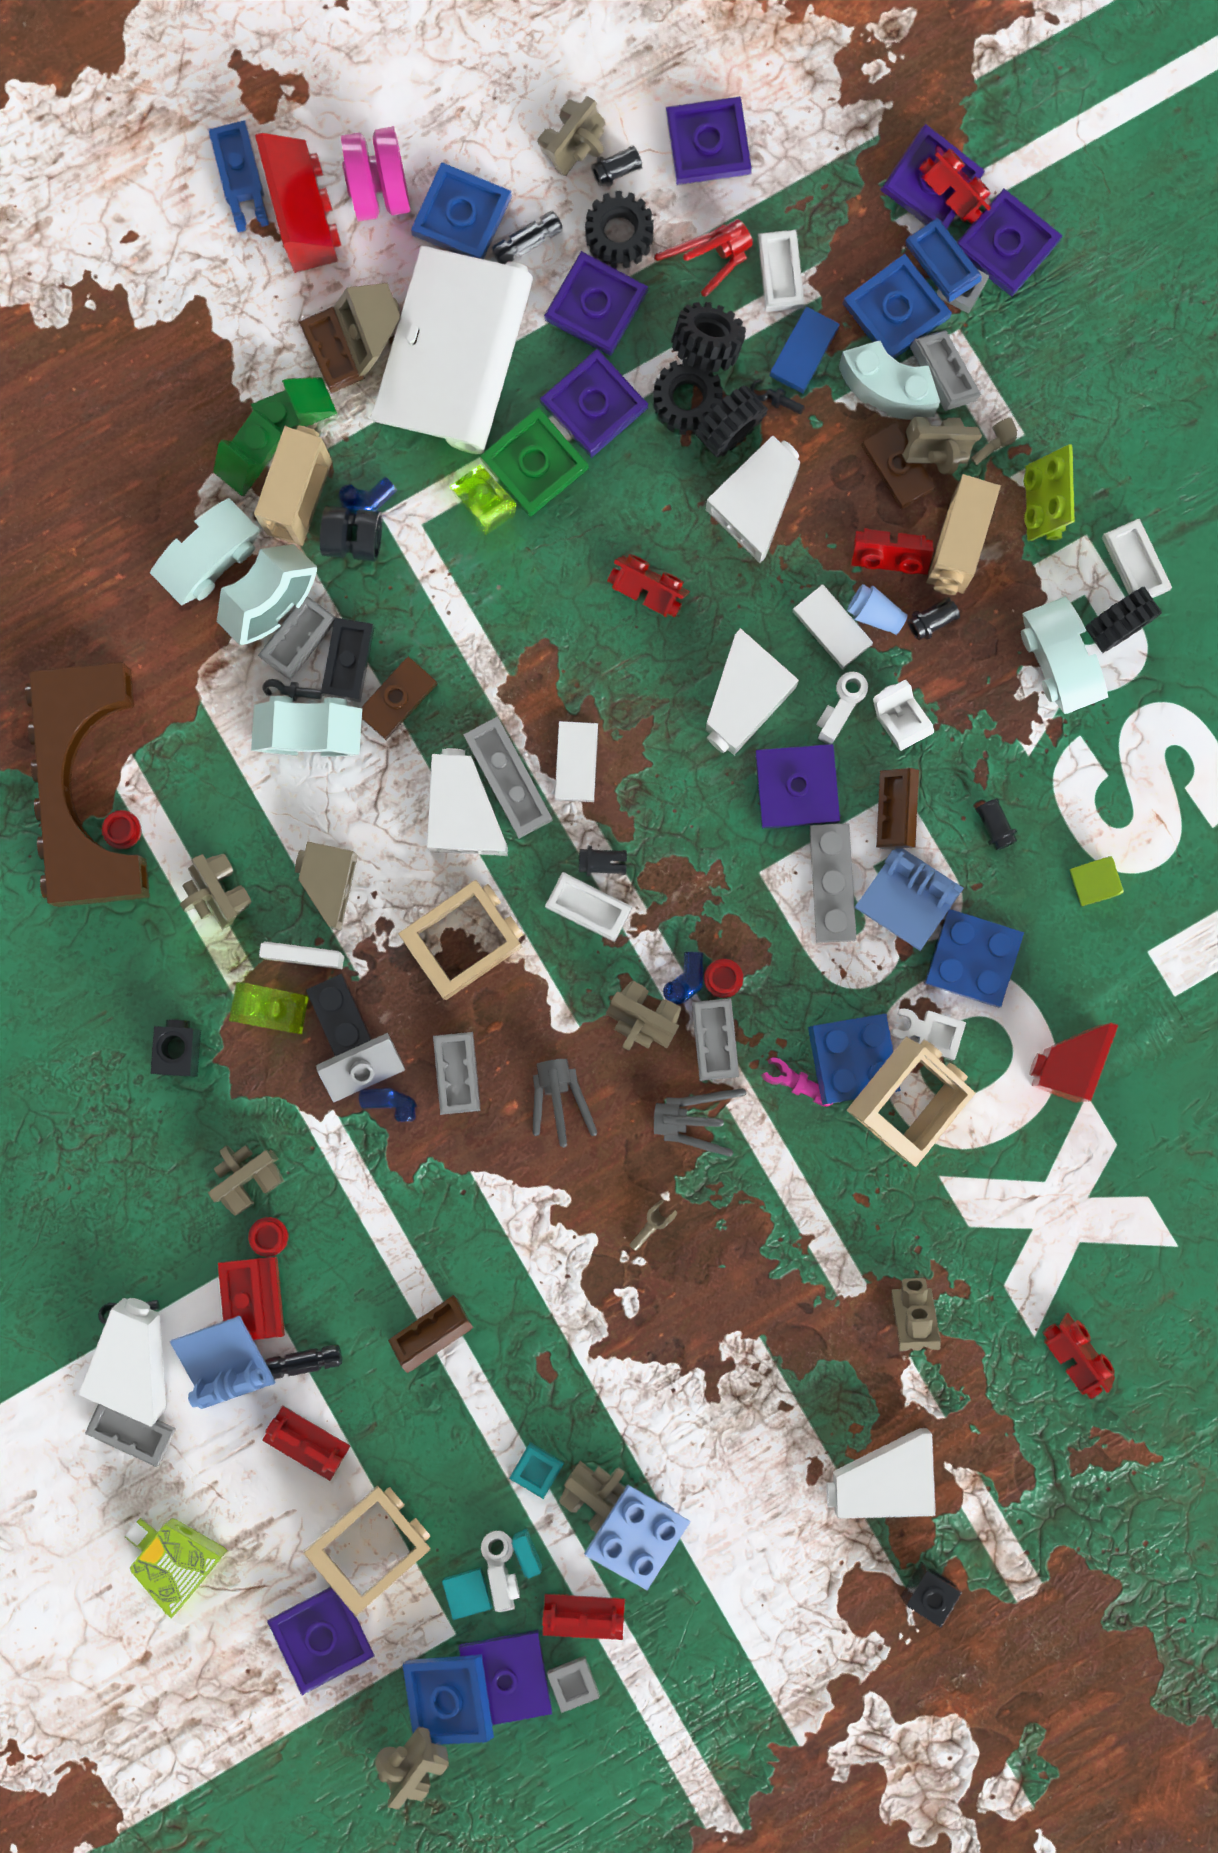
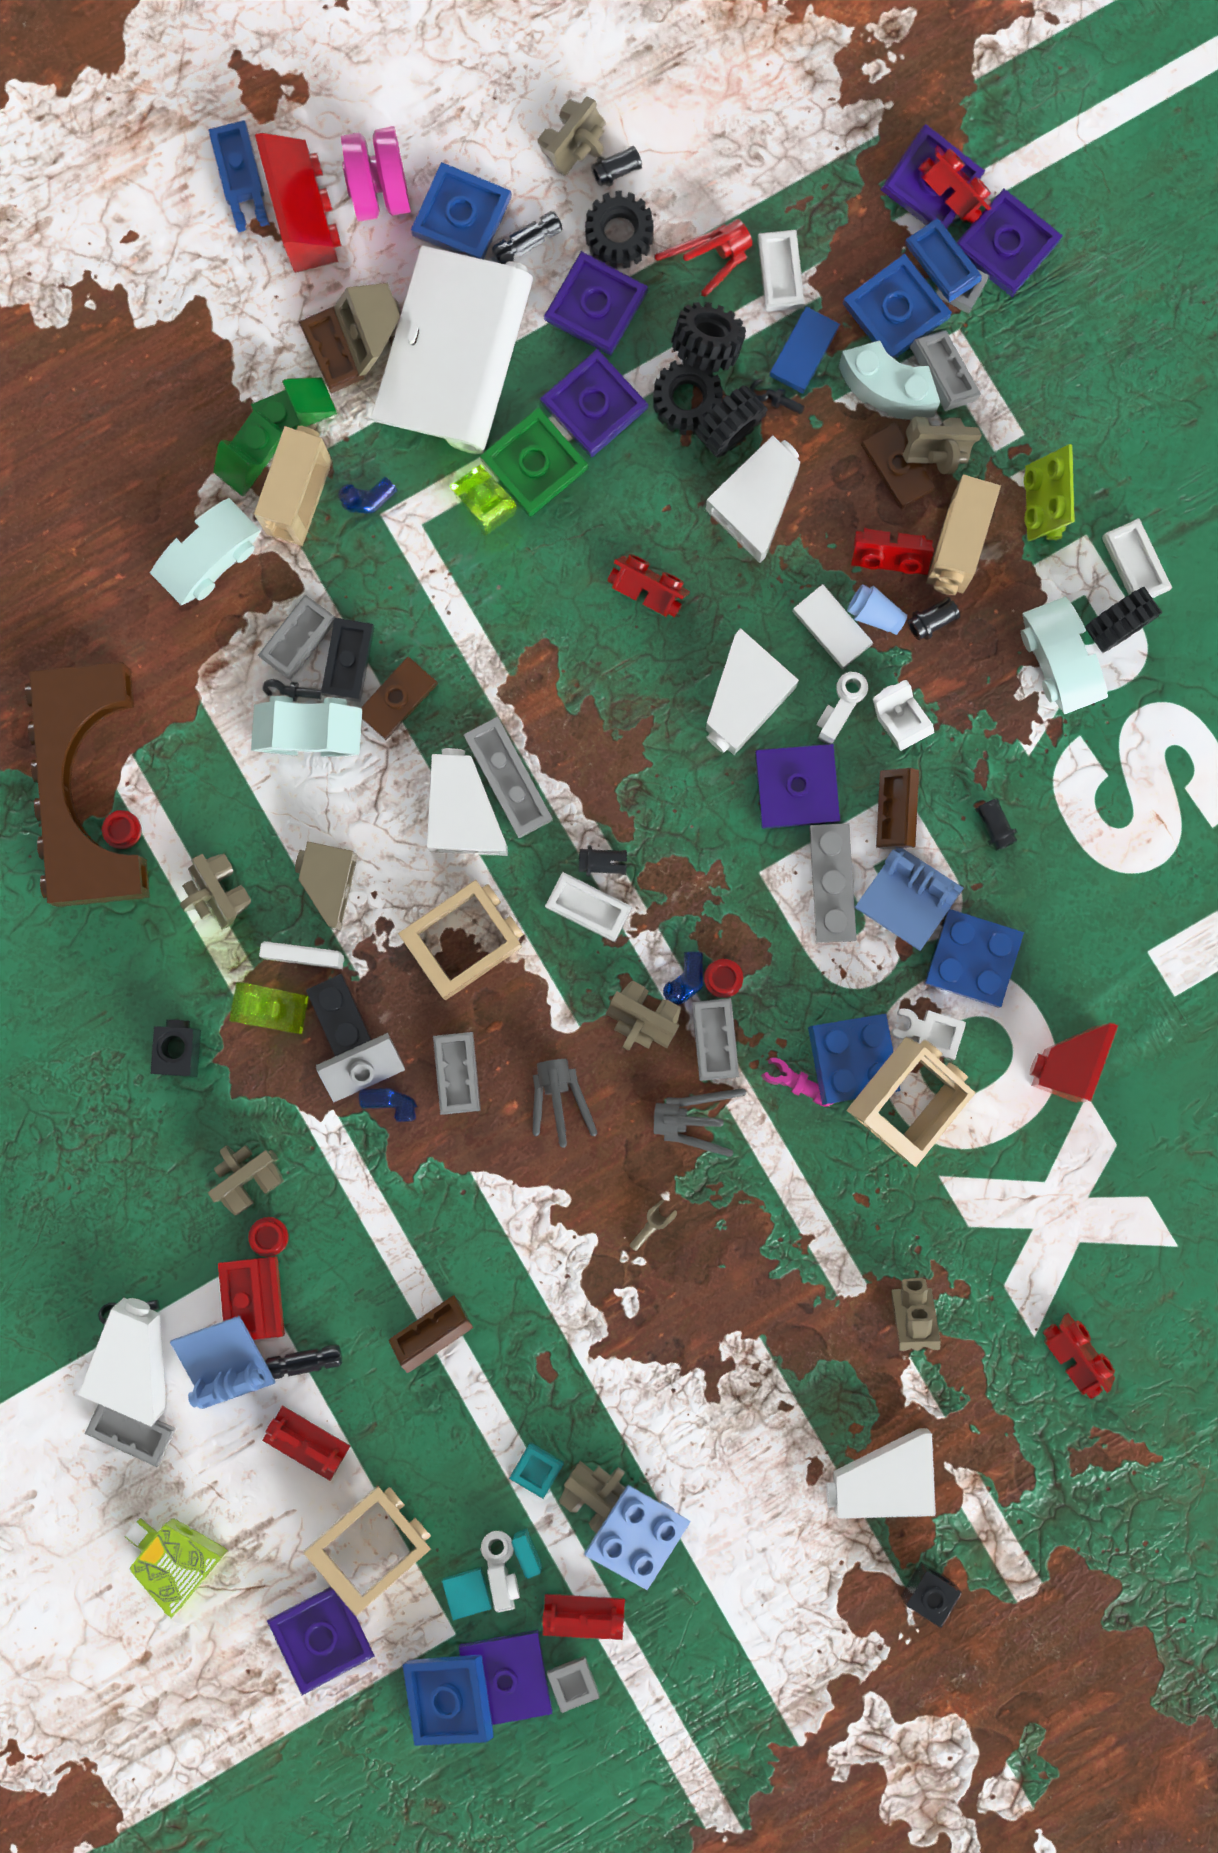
(266, 594): light aqua brick -> none
(337, 533): black wheel -> none
(407, 1767): dark tan hips -> none
(576, 761): white tile -> none
(708, 140): dark purple plate -> none
(1006, 435): dark tan hand -> none
(1096, 881): lime slope -> none

